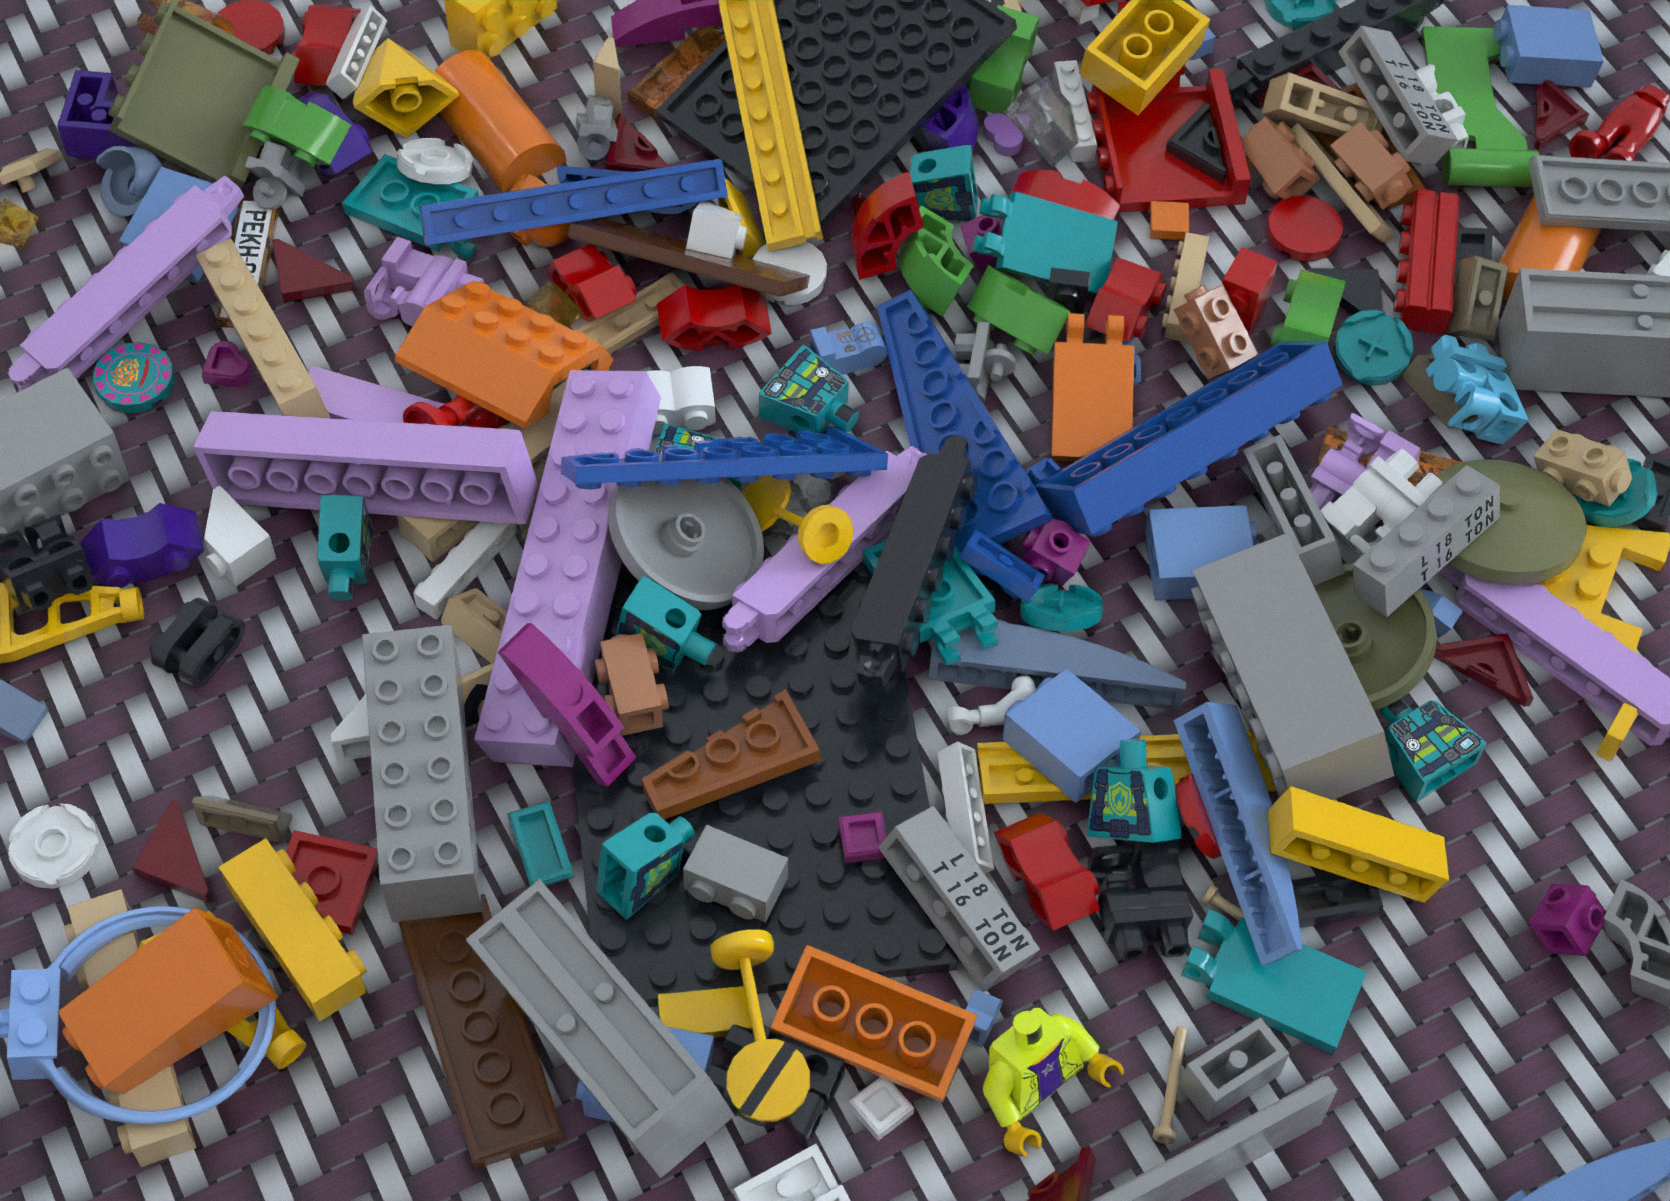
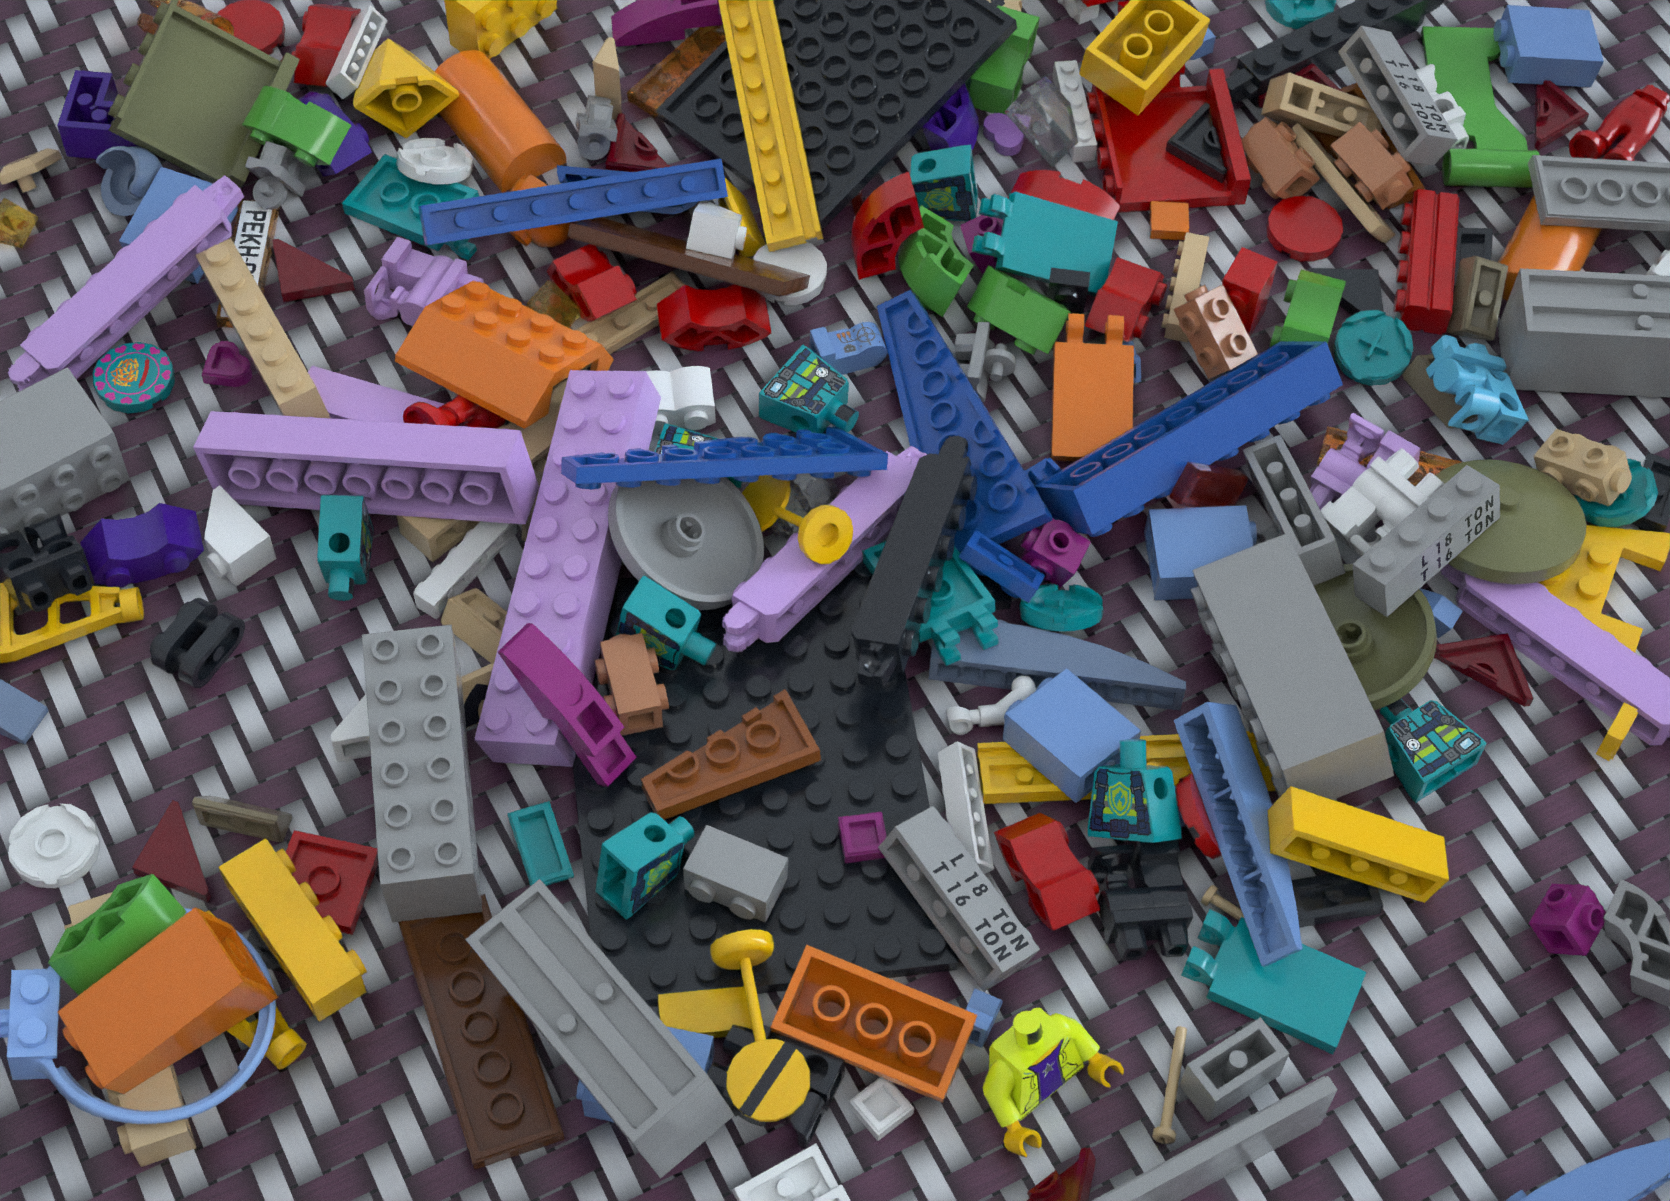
(114, 932): none -> bright green brick
(1208, 486): none -> clear red tile

